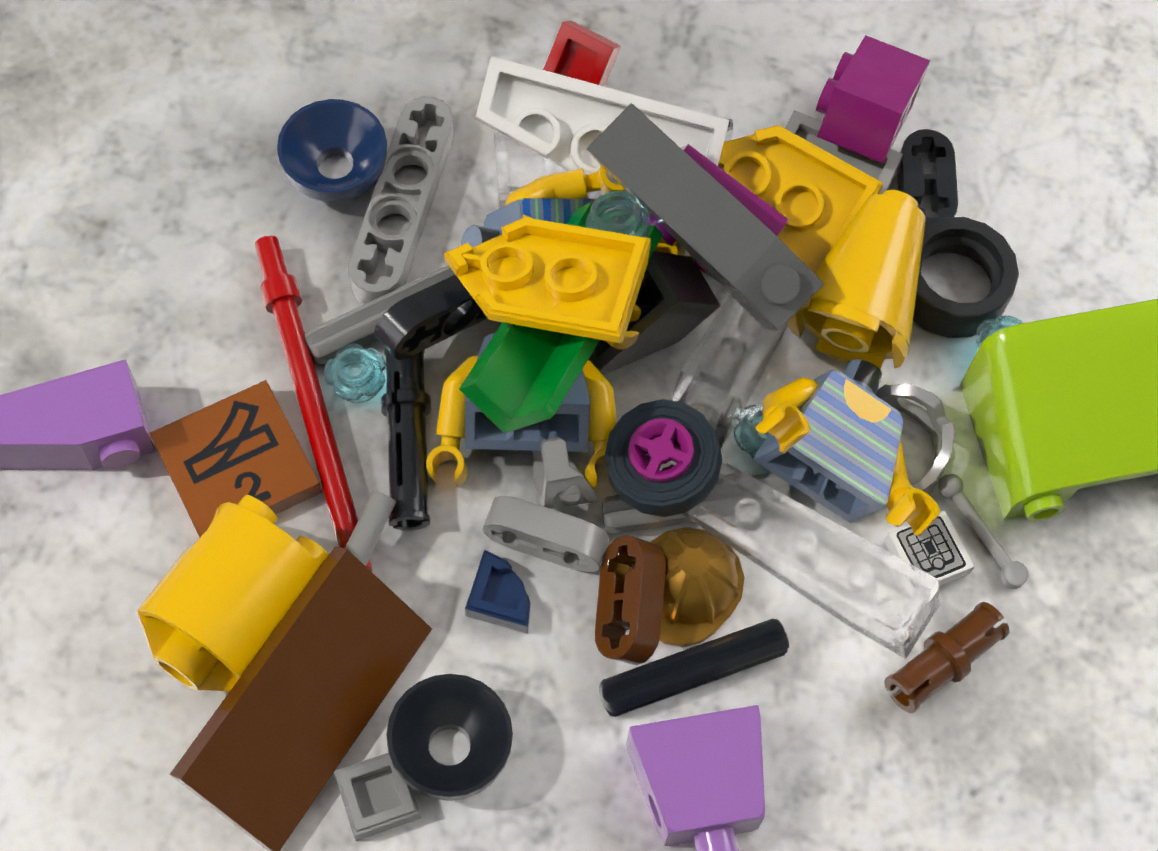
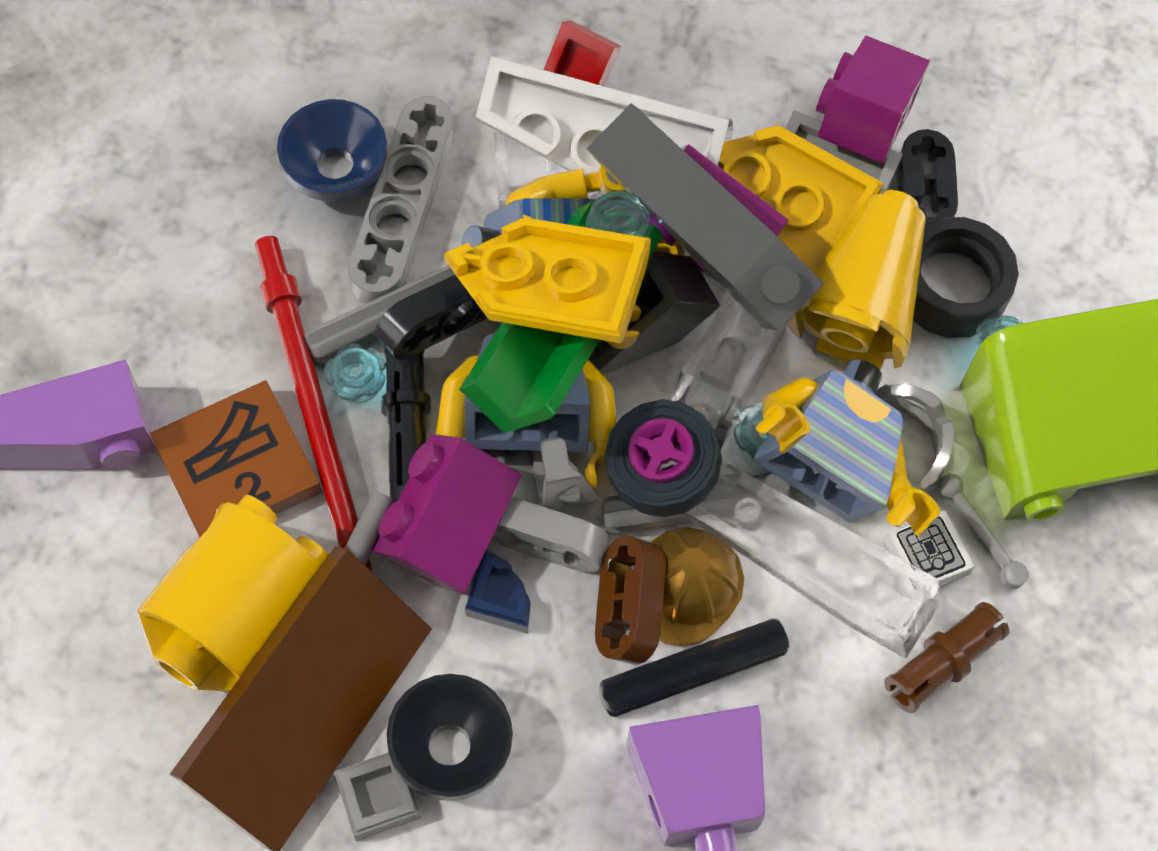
(446, 512): none -> magenta brick

